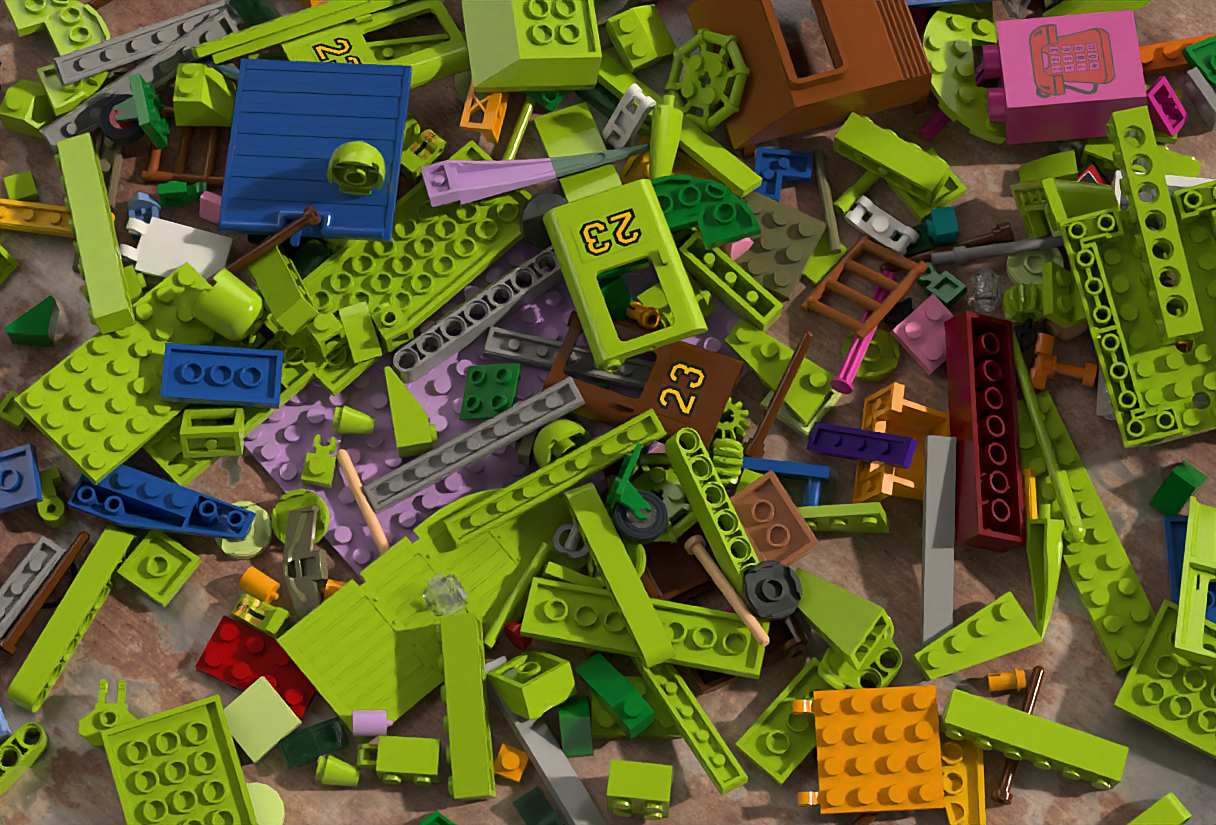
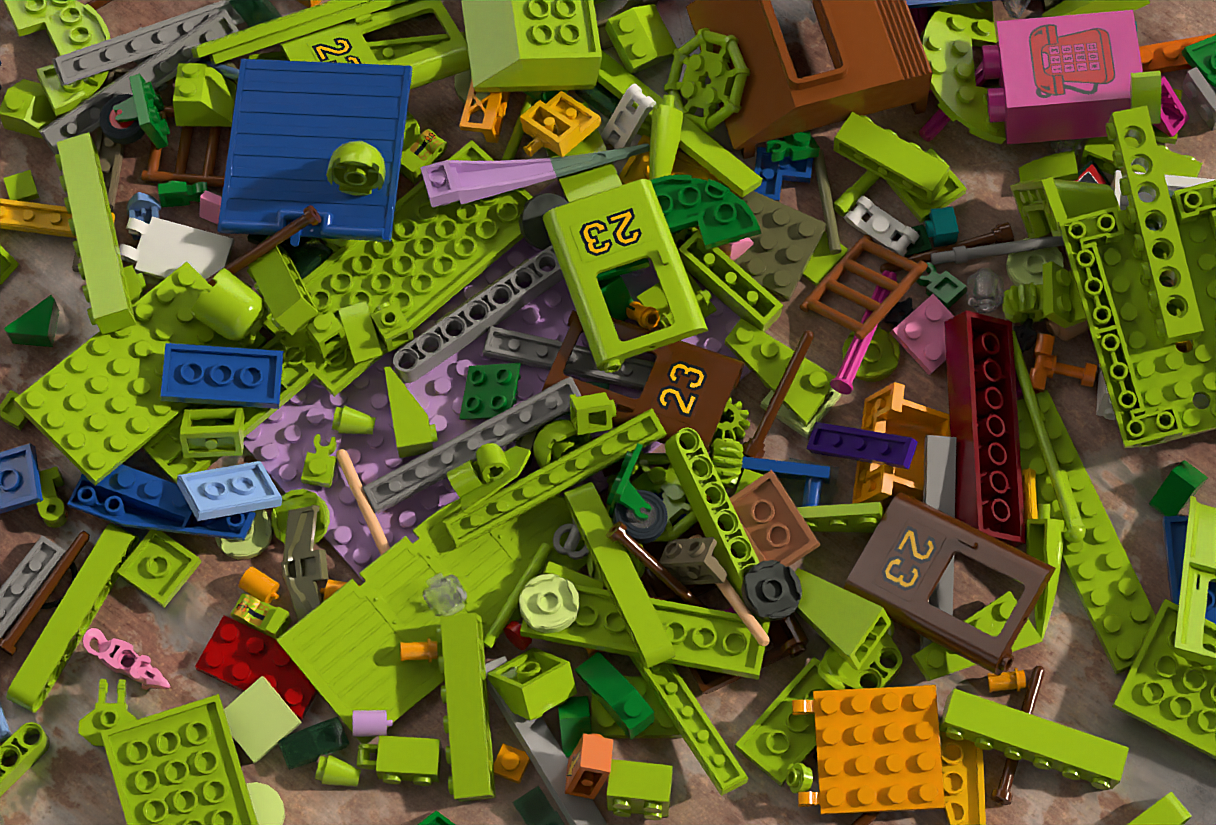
(122, 659): none -> bright pink animal
(229, 490): none -> light blue tile
(419, 650): none -> light orange pin
(488, 474): none -> lime panel
(549, 603): none -> yellowish green tile
(558, 124): none -> yellow plate
(589, 766): none -> orange brick
(591, 413): none -> lime brick
(618, 533): none -> reddish brown bar
(692, 561): none -> dark tan bracket
(796, 145): none -> green plate
(799, 778): none -> lime plate
(908, 561): none -> reddish brown piece
(1146, 90): none -> lime slope

